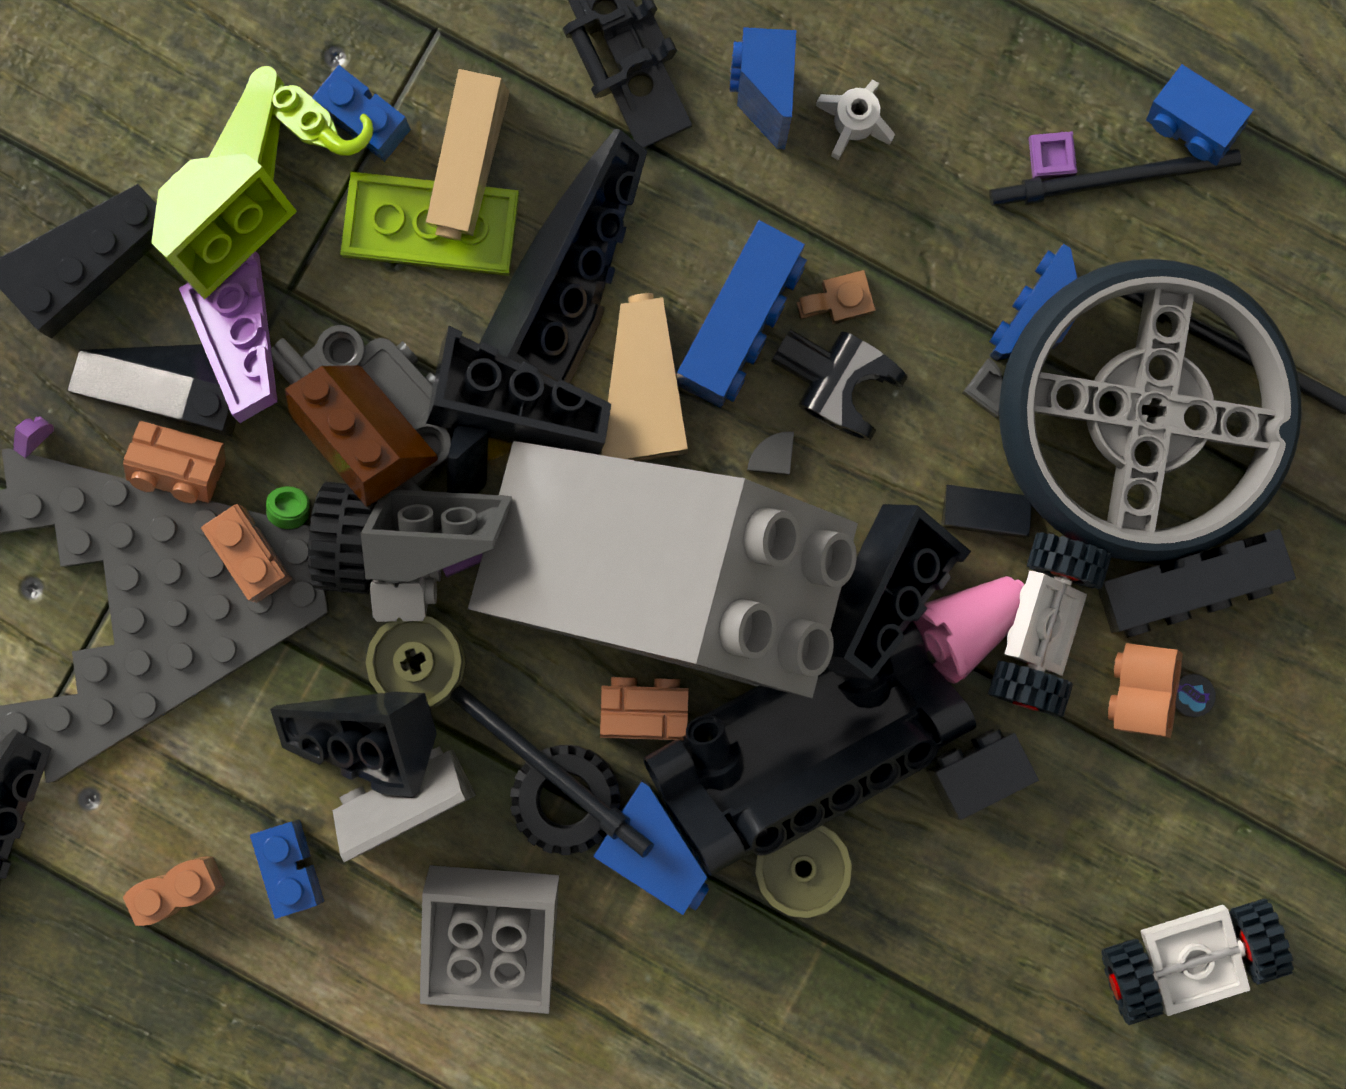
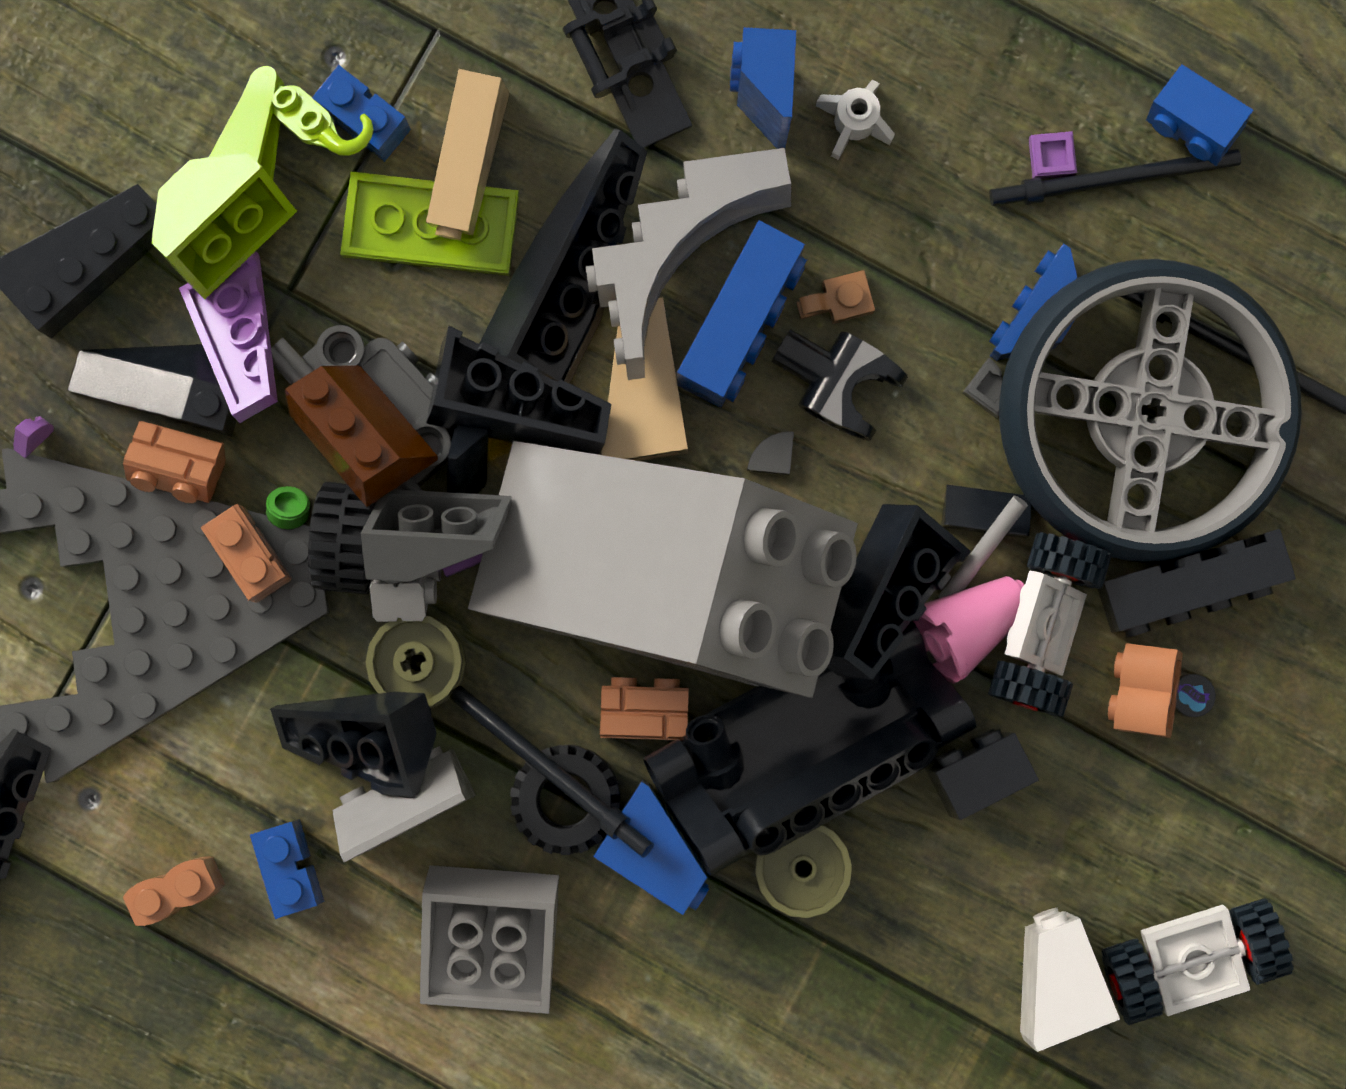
(710, 199): none -> light grey arch
(985, 546): none -> light grey bar
(1061, 982): none -> white slope

